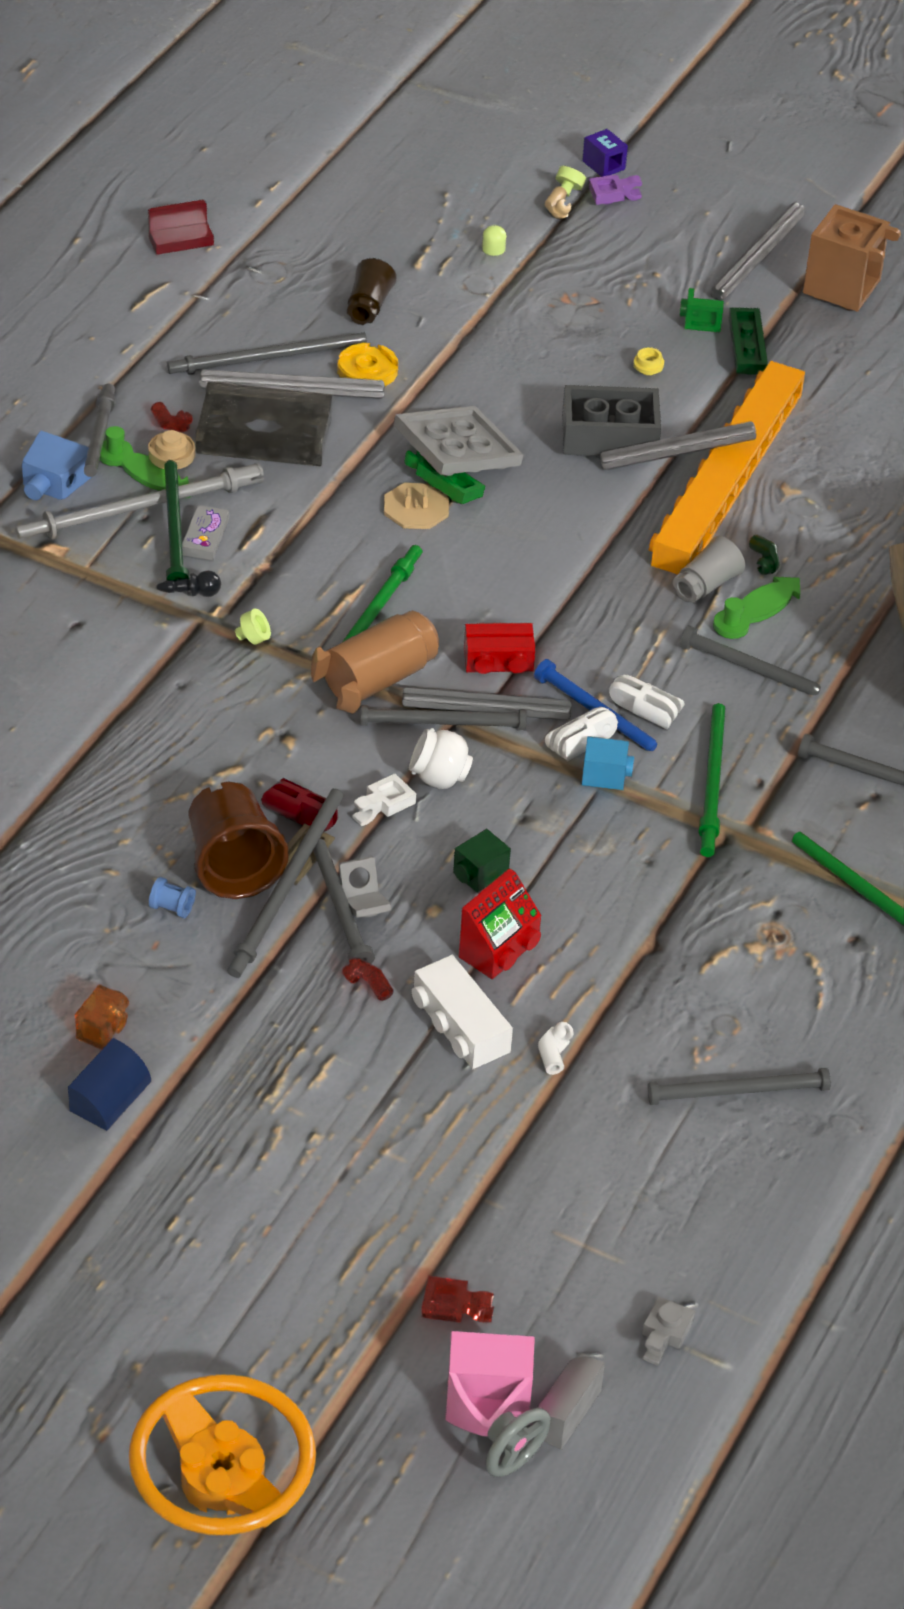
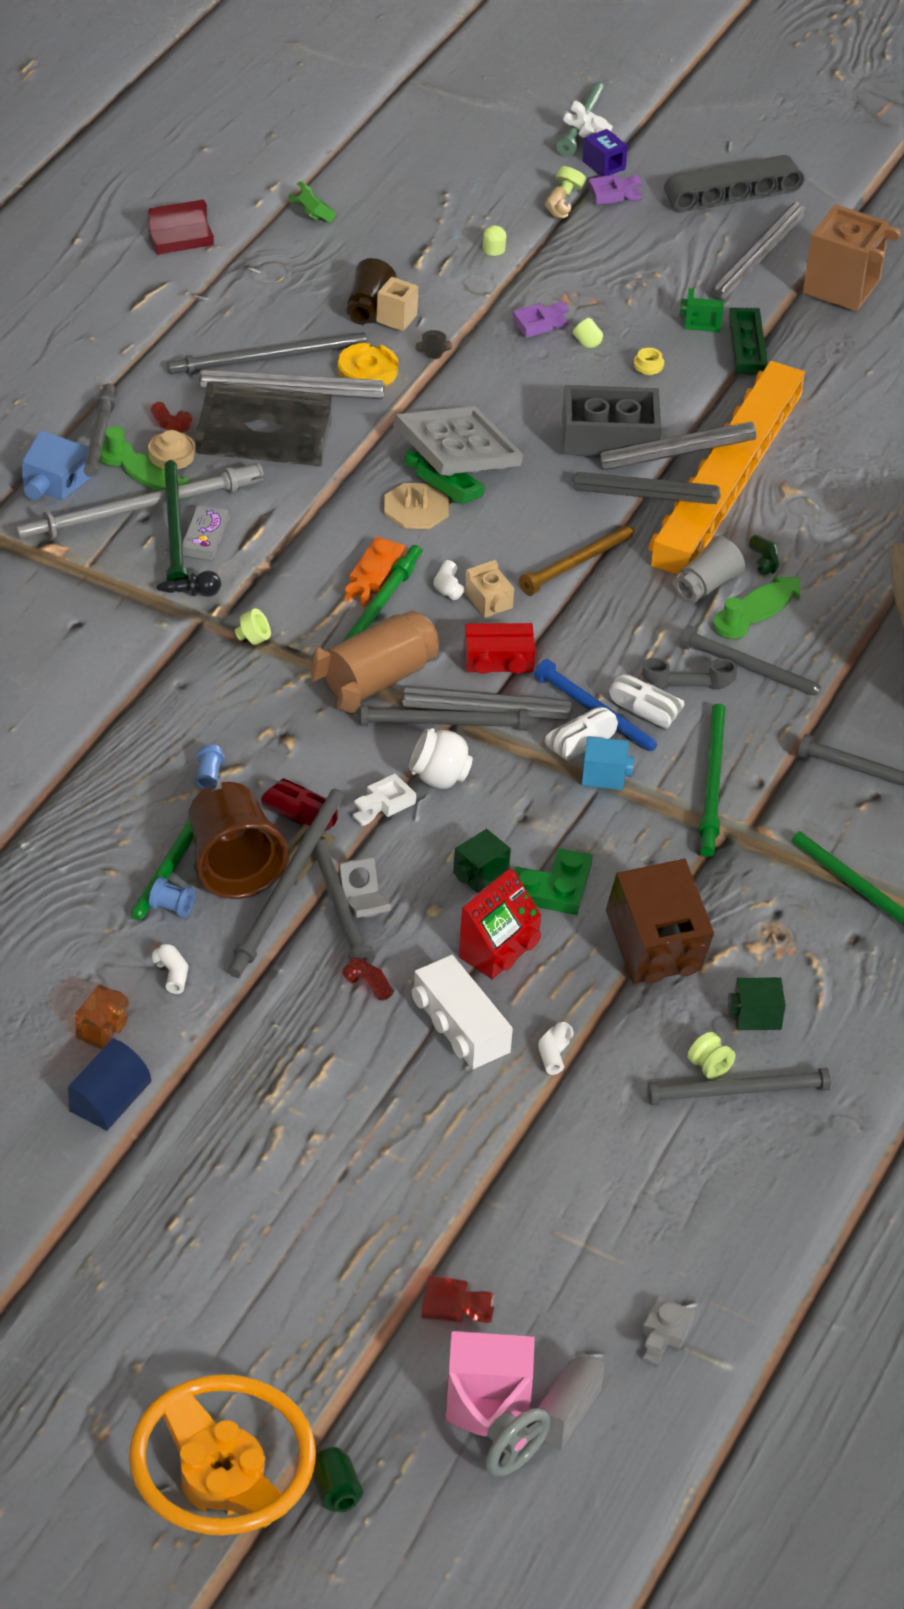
(165, 870): none -> green bar
(170, 957): none -> white arm
(210, 760): none -> medium blue pin
(314, 205): none -> bright green plate
(336, 1480): none -> dark green brick
(373, 569): none -> orange plate
(397, 303): none -> tan brick
(433, 344): none -> clear smoke plate
(446, 582): none -> white arm
(488, 589): none -> tan brick
(531, 582): none -> pearl gold bar
(537, 319): none -> medium lavender plate
(563, 887): none -> green plate
(567, 144): none -> sand green bar
(587, 123): none -> white plate
(588, 333): none -> yellowish green piece
(646, 487): none -> dark grey axle
(656, 899): none -> reddish brown container
(711, 1055): none -> yellowish green wheel
(721, 674): none -> dark grey bar
(734, 183): none -> dark grey beam
(758, 1003): none -> dark green brick

